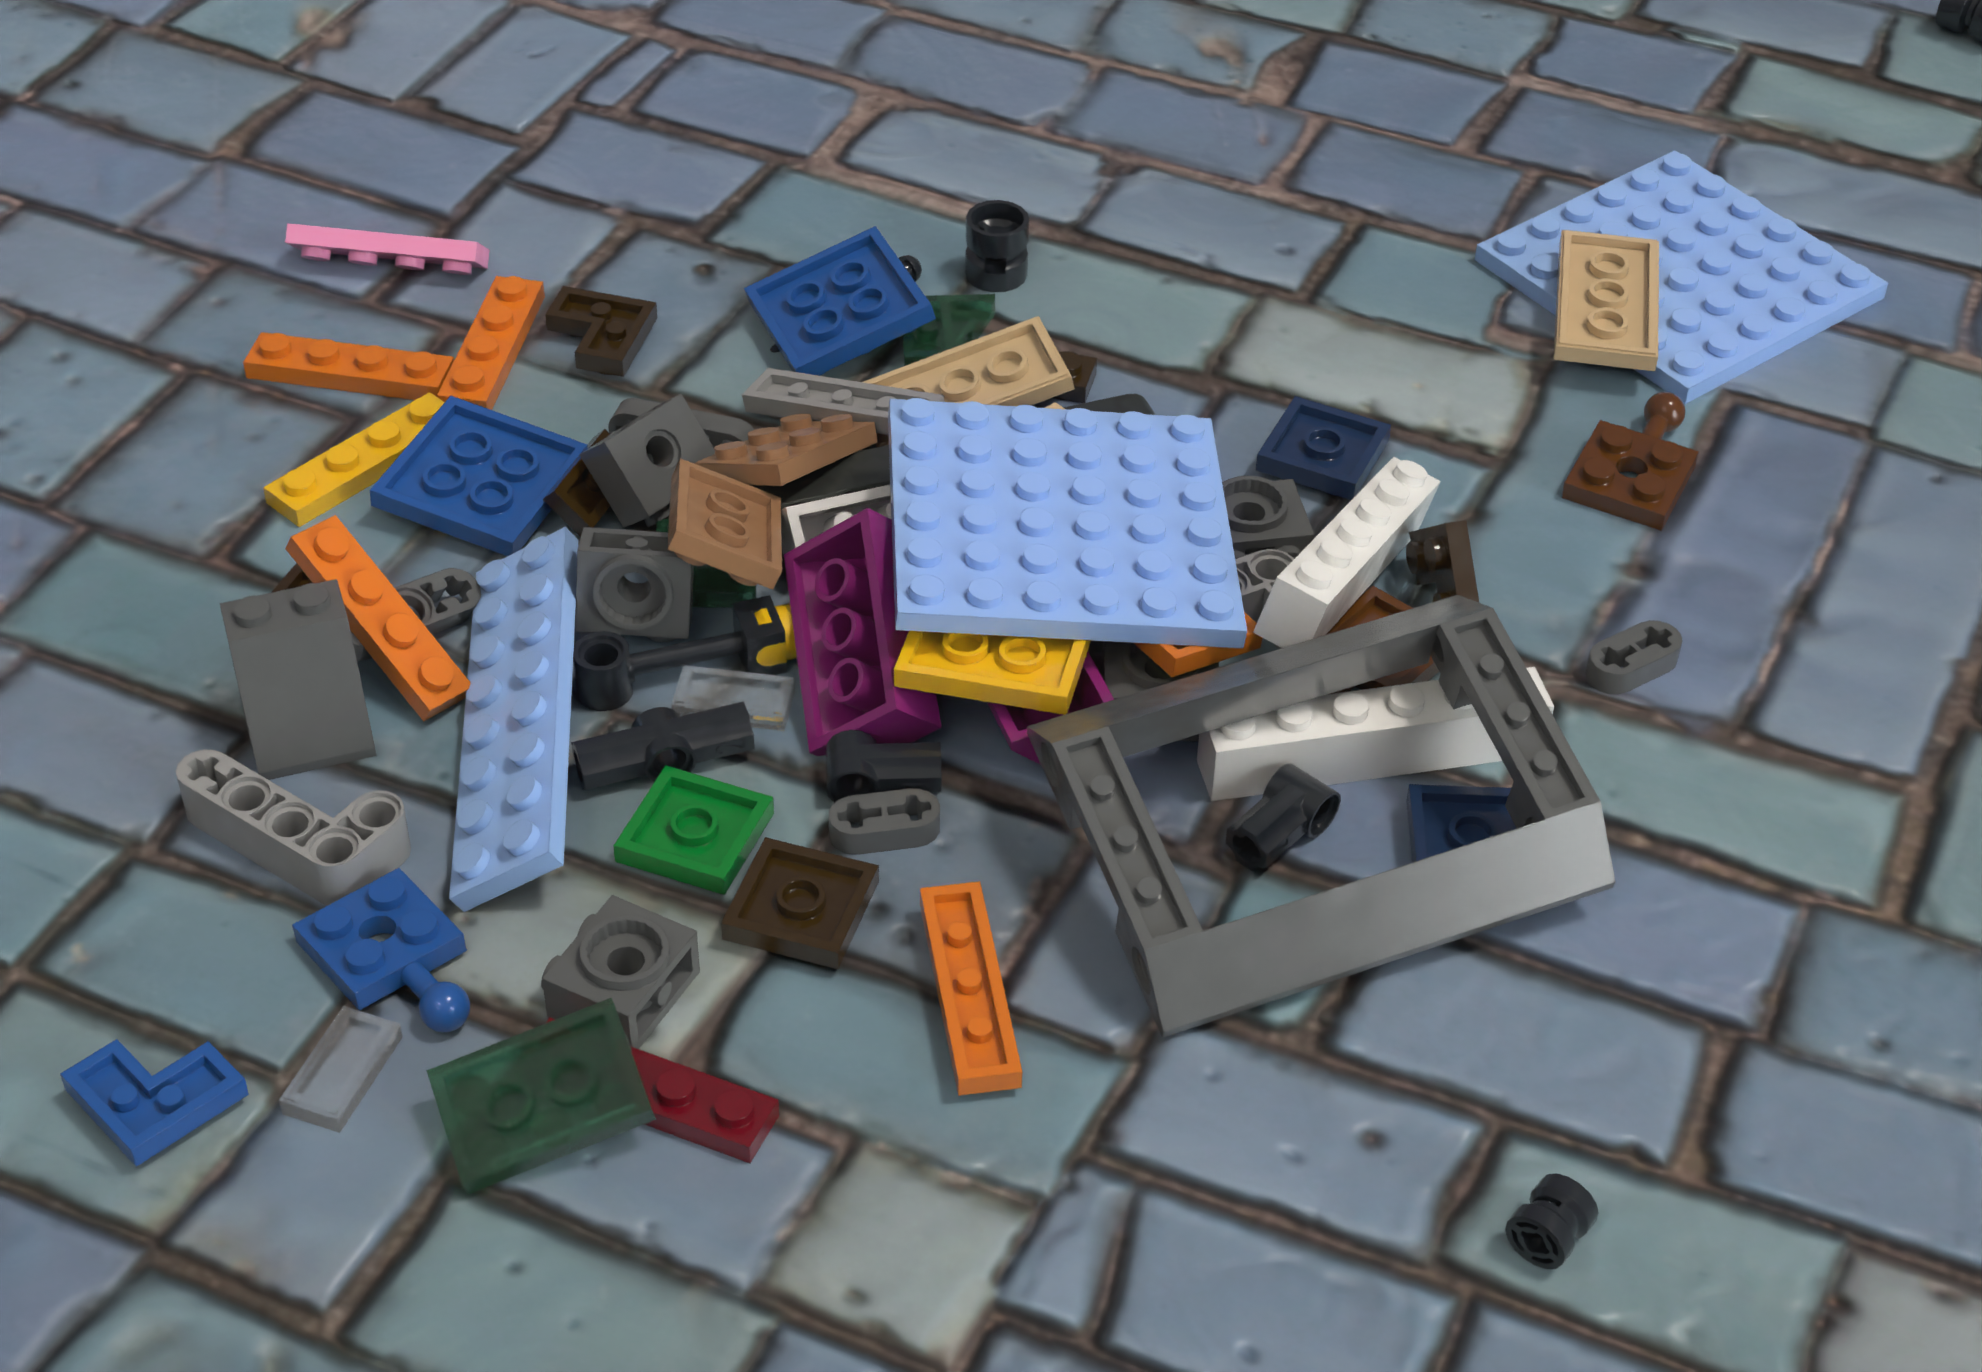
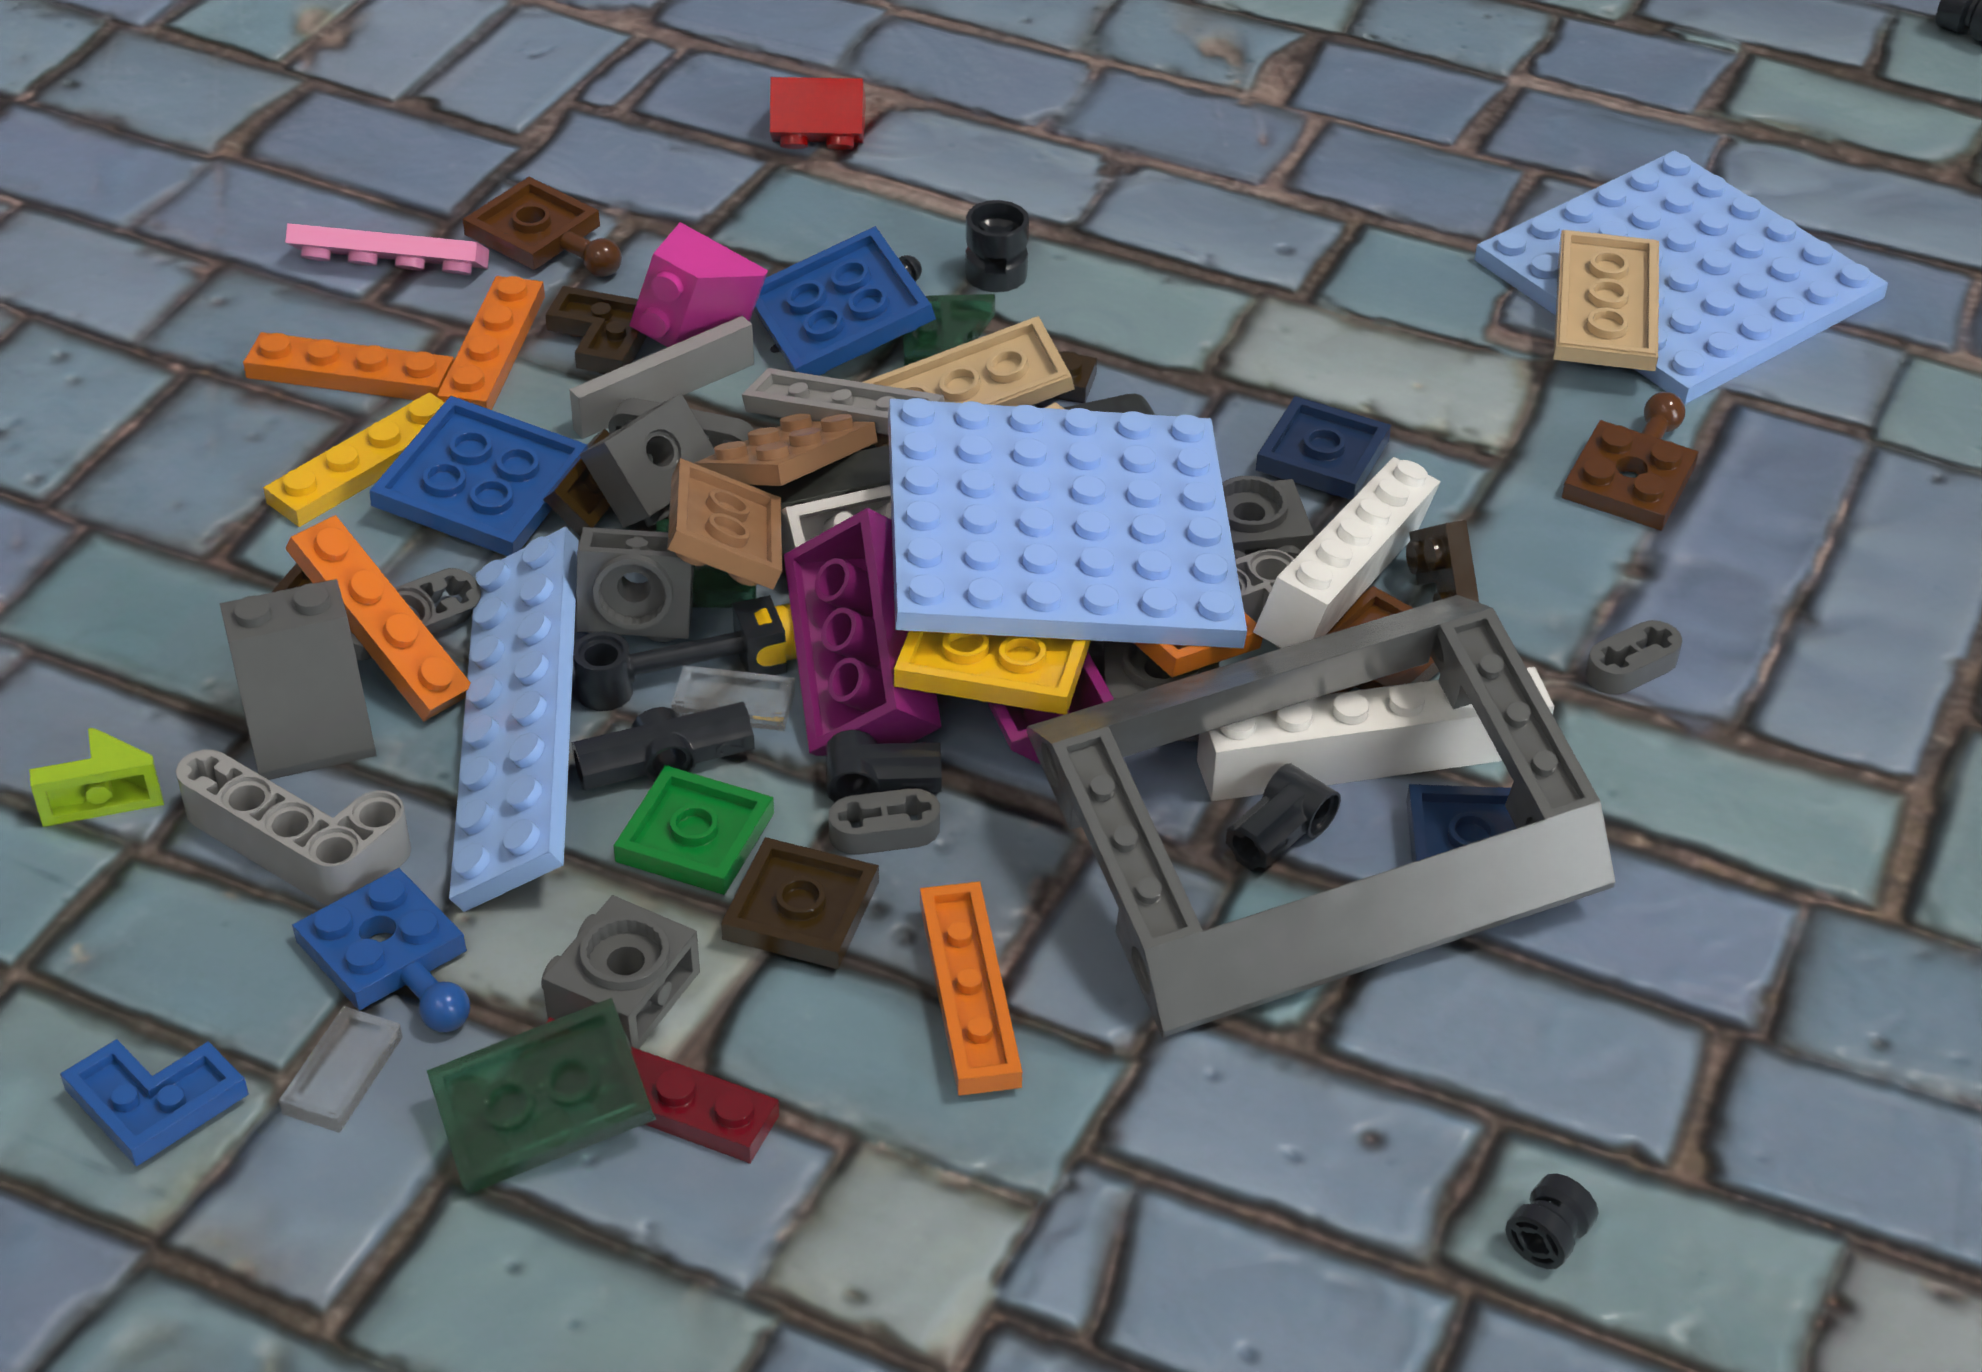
(108, 783): none -> lime slope
(540, 222): none -> reddish brown plate
(664, 374): none -> light grey tile
(694, 287): none -> dark pink slope
(817, 111): none -> red slope

